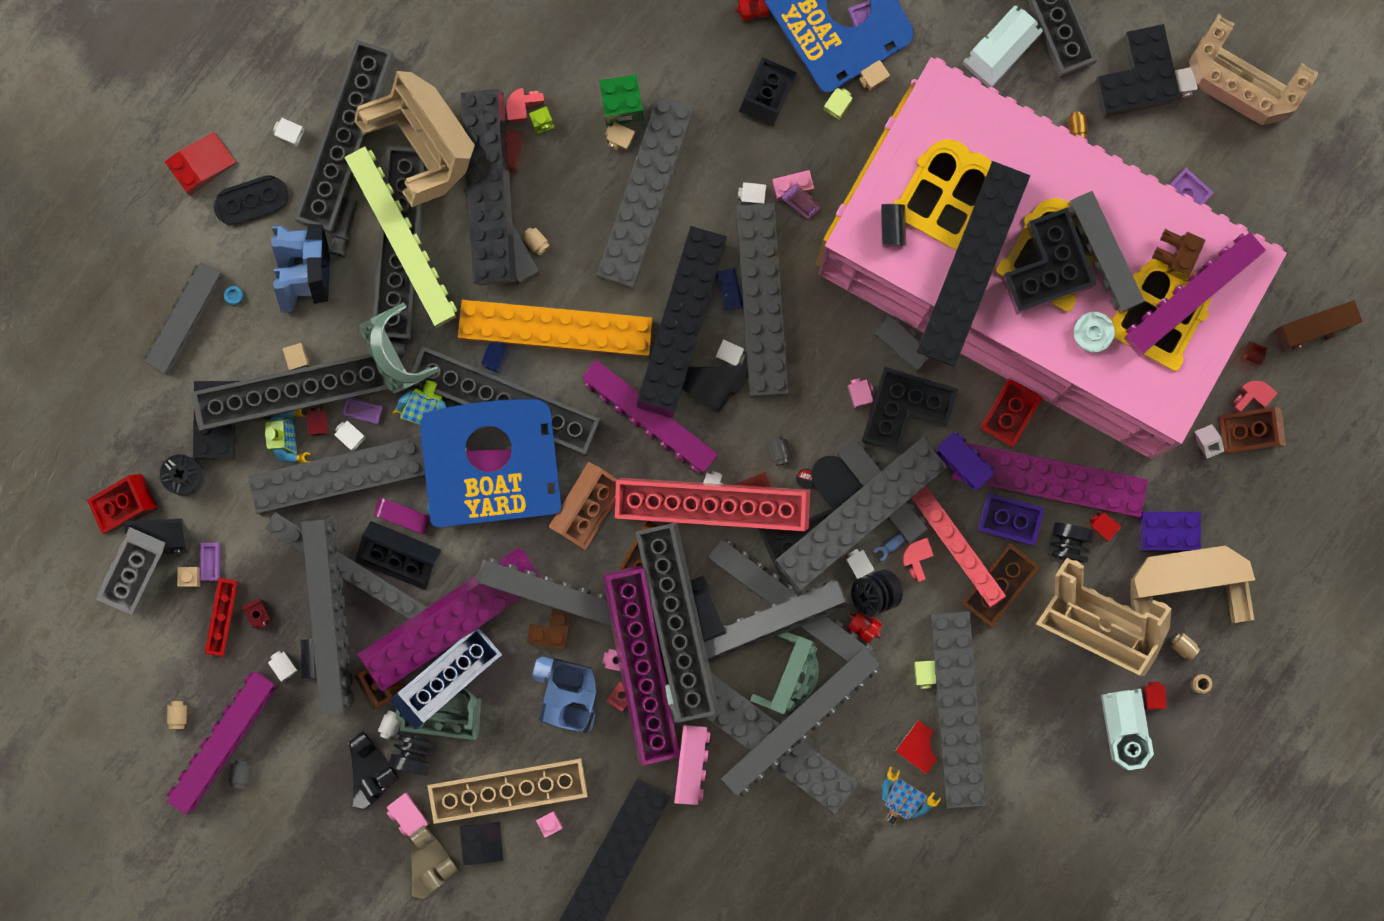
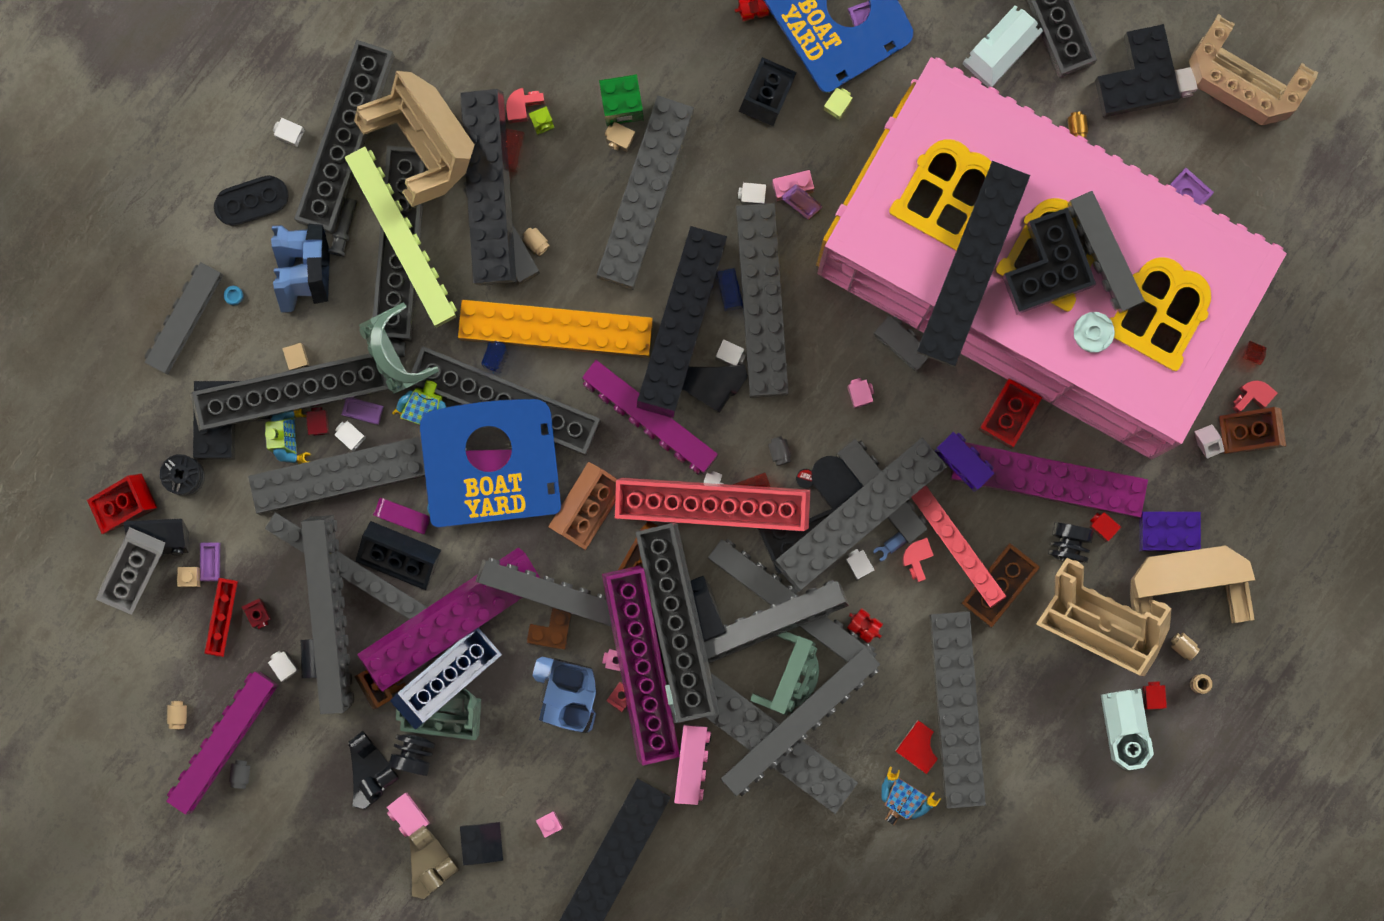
(200, 163): red slope -> none
(389, 726): white brick -> none
(507, 790): tan brick -> none
(874, 75): tan brick -> none
(876, 593): black wheel -> none
(893, 225): black brick -> none
(902, 397): black brick -> none
(925, 674): yellowish green brick -> none
(1010, 519): dark purple brick -> none
(1187, 252): reddish brown brick -> none
(1194, 294): magenta brick -> none
(1318, 325): reddish brown brick -> none

